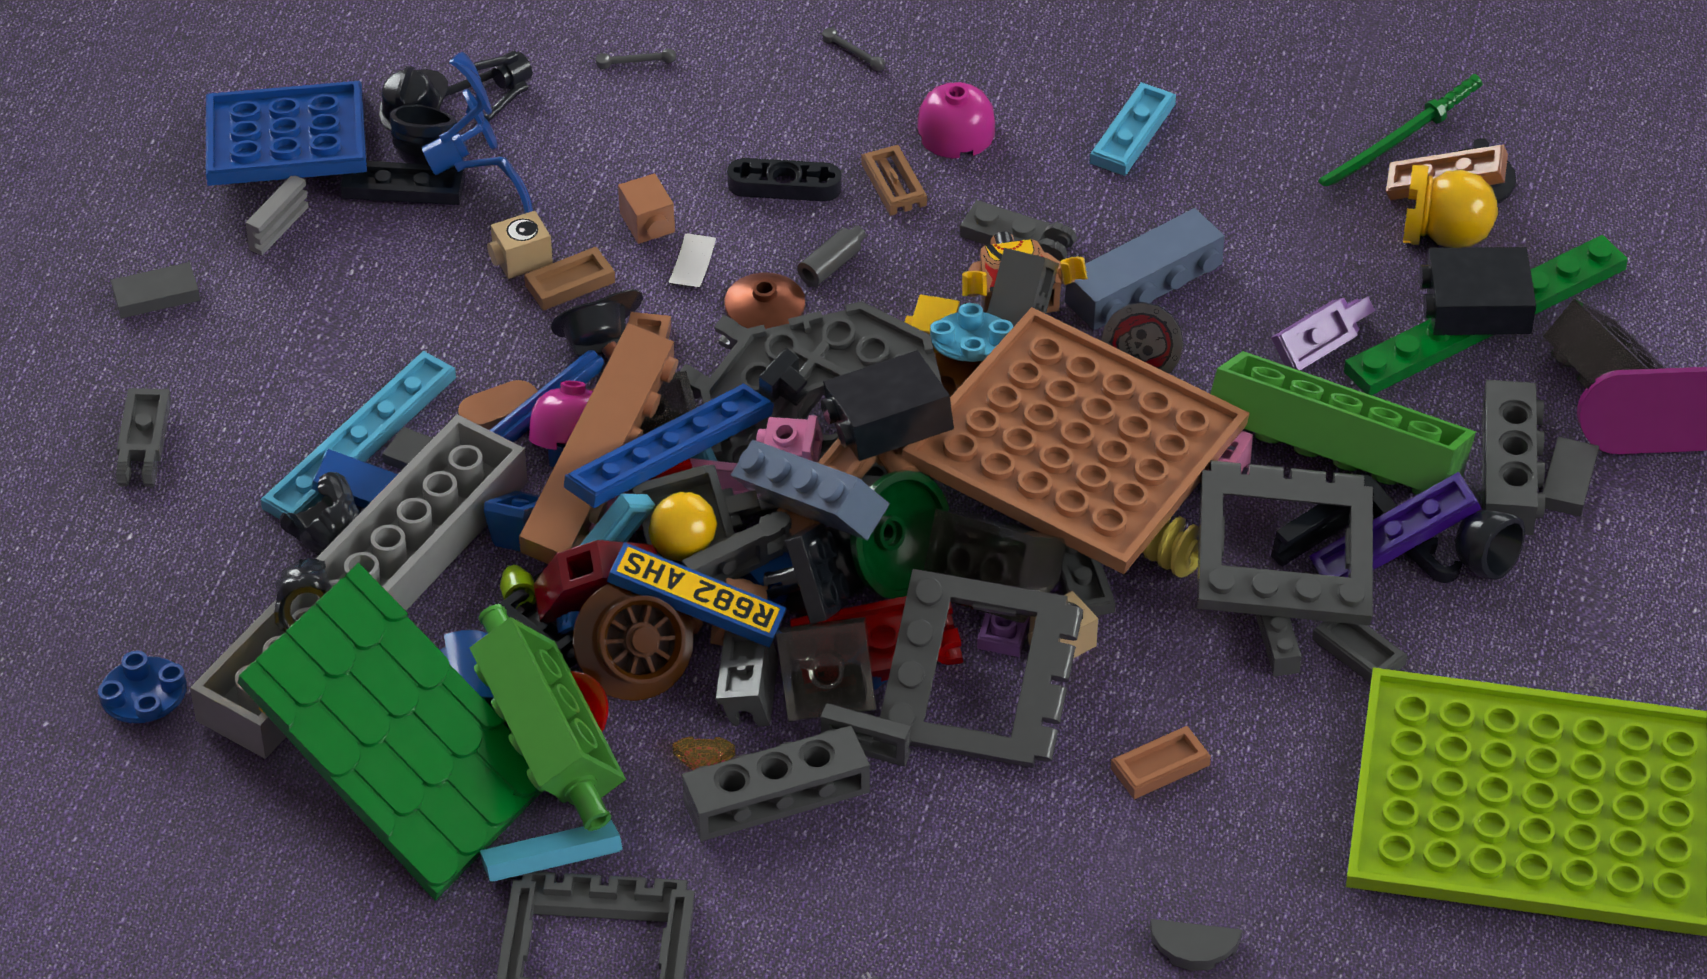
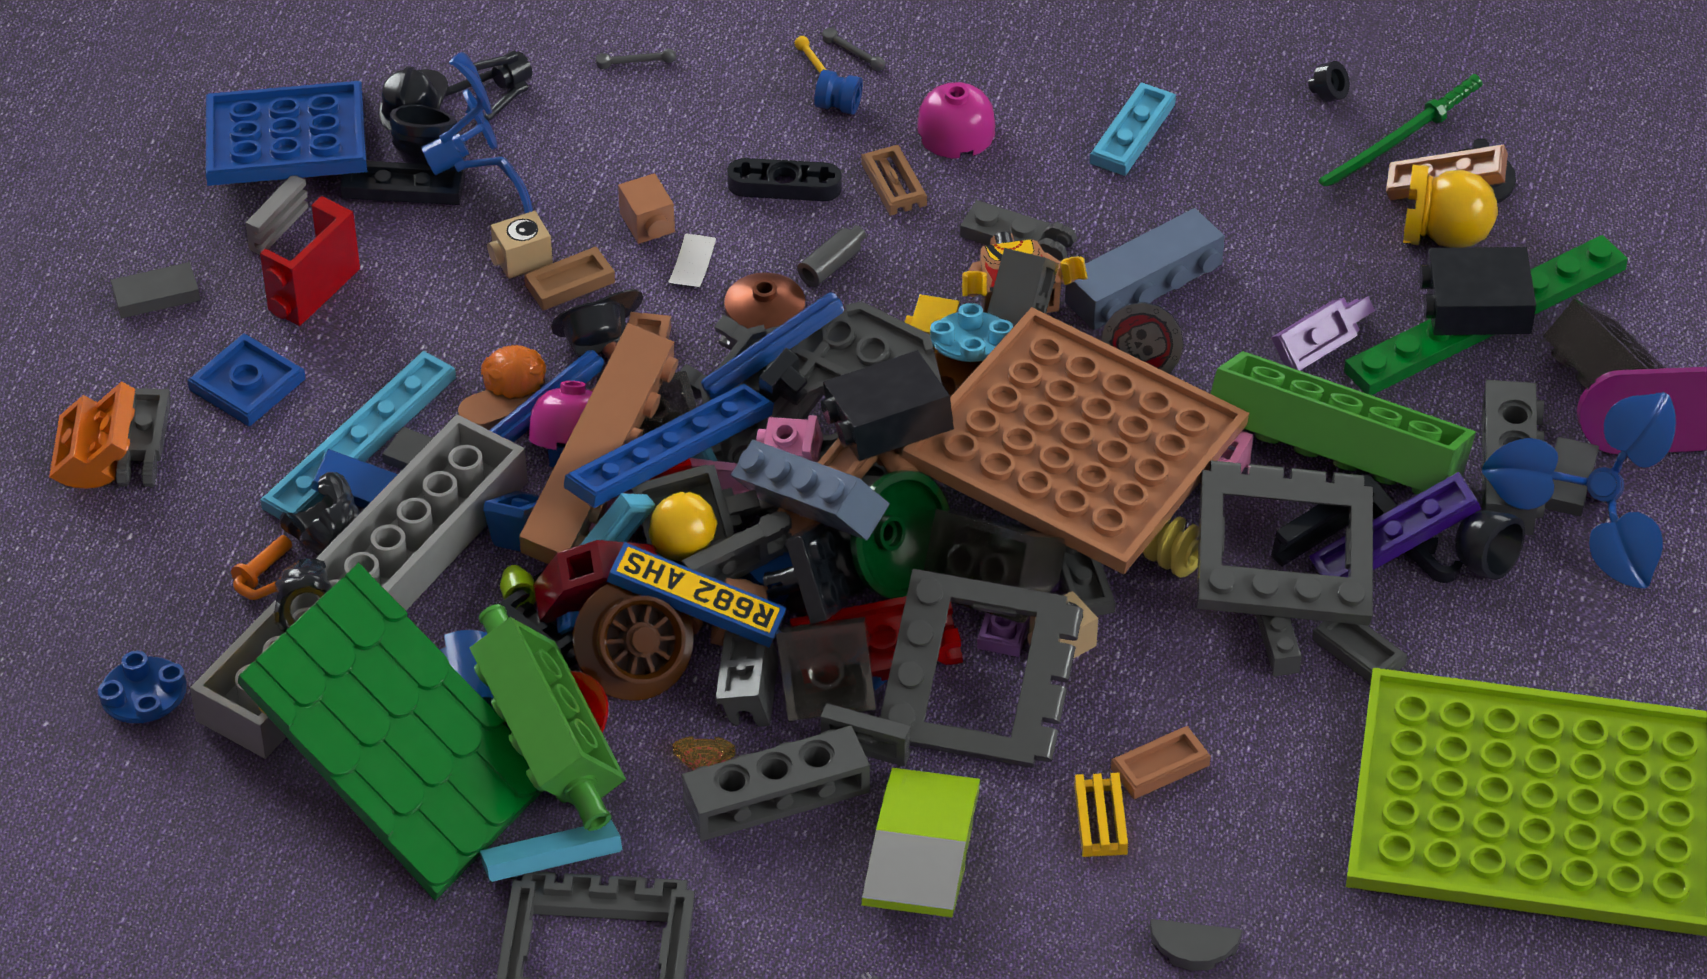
(93, 439): none -> orange brick
(246, 379): none -> blue tile
(246, 574): none -> orange piece
(306, 282): none -> red panel
(513, 371): none -> orange hair
(772, 345): none -> blue axle
(802, 44): none -> yellow hinge
(838, 92): none -> blue wheel
(921, 842): none -> slope
(1098, 786): none -> yellow tile
(1330, 81): none -> black tile
(1644, 432): none -> blue plant

